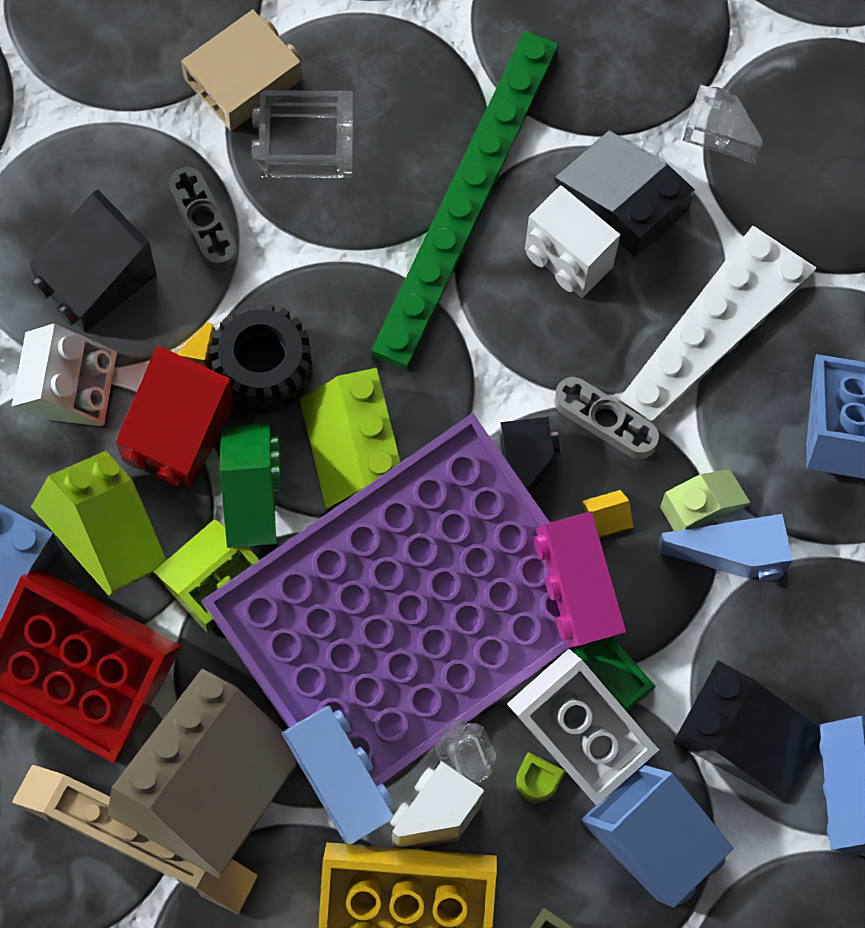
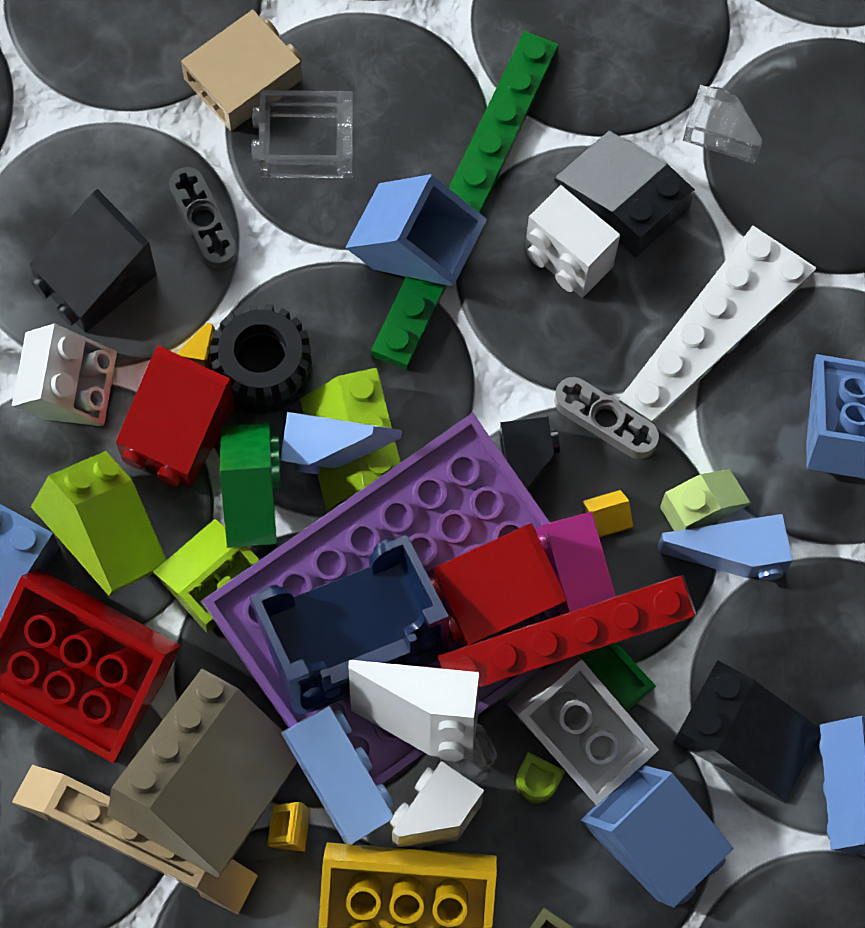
(289, 826): none -> yellow slope
(330, 442): none -> light blue slope
(368, 616): none -> dark blue windscreen
(417, 230): none -> medium blue slope
(419, 705): none -> white slope
(496, 585): none -> red slope
(574, 632): none -> red brick

